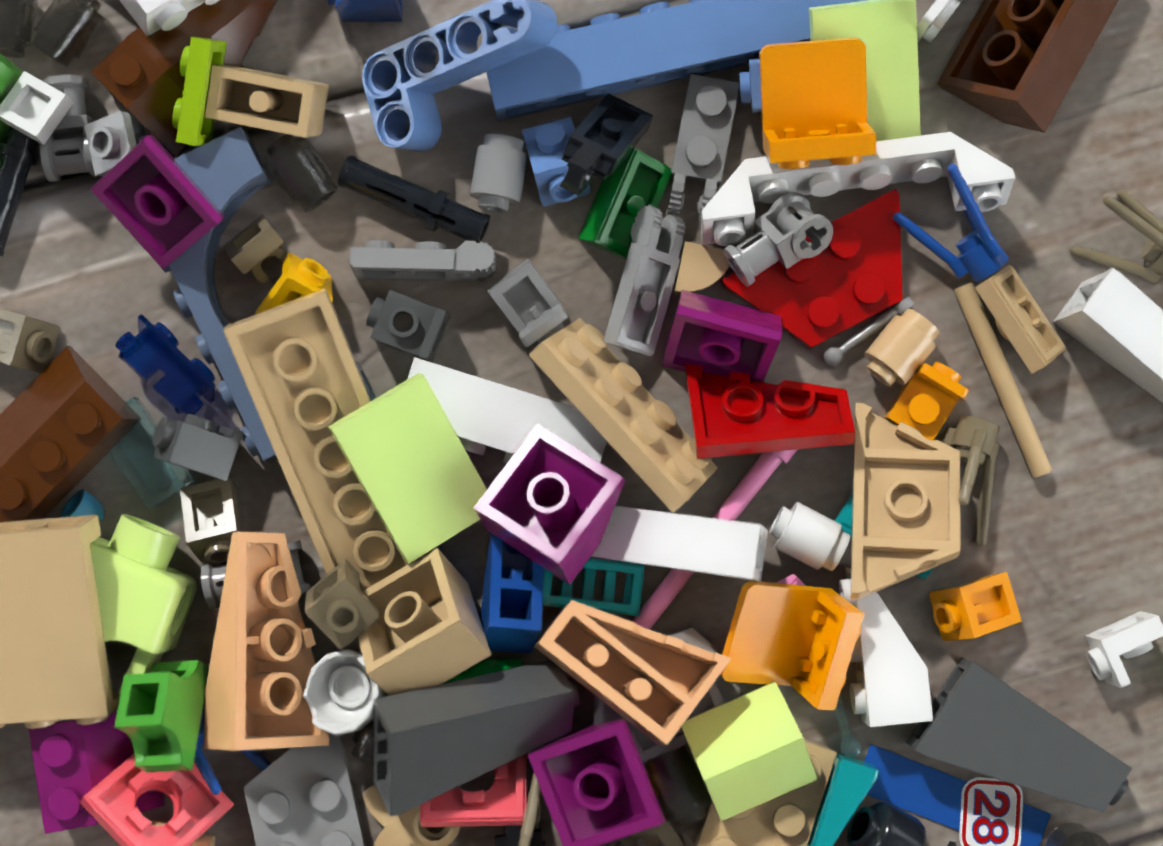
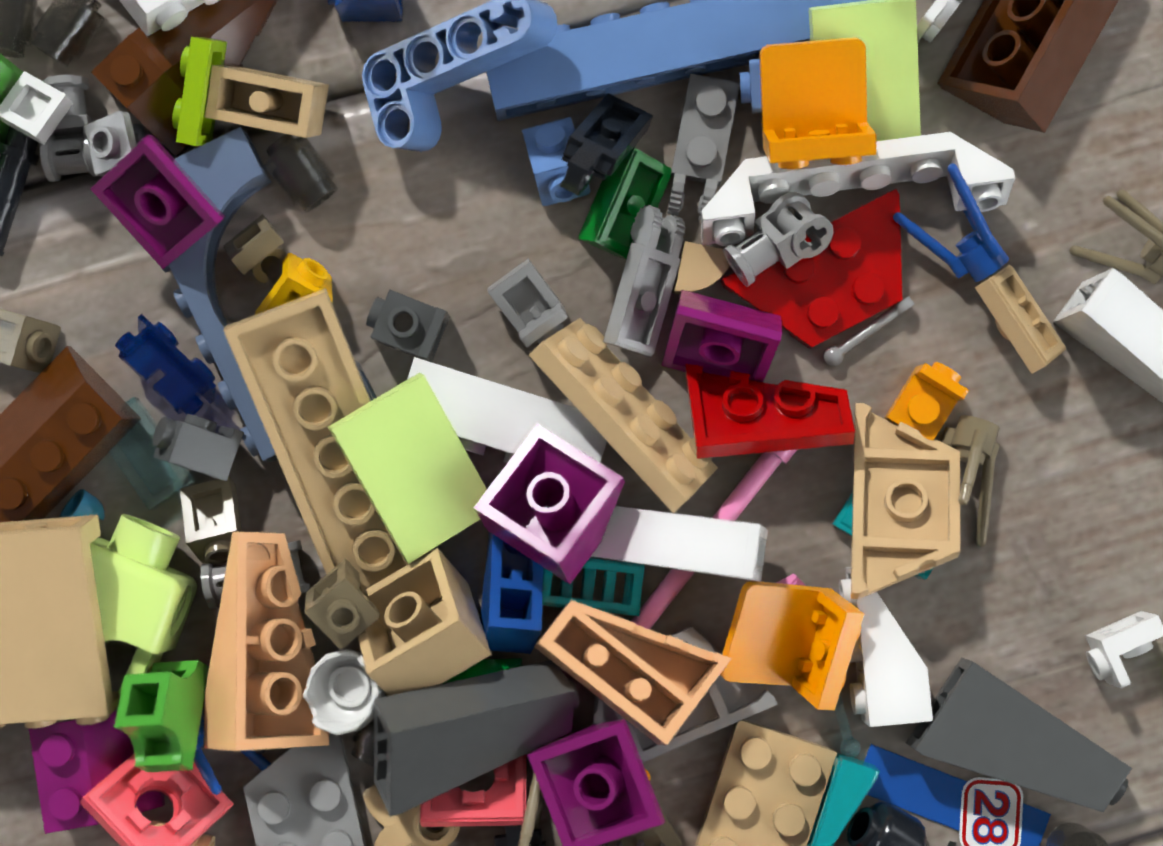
(414, 200): black pin -> none
(423, 263): light grey hinge -> none
(499, 172): light grey brick -> none
(679, 786): clear smoke brick -> none
(749, 750): yellowish green slope -> none
(809, 536): white brick -> none
(901, 348): tan brick -> none
(975, 607): light orange bracket -> none
(1003, 380): tan bar -> none

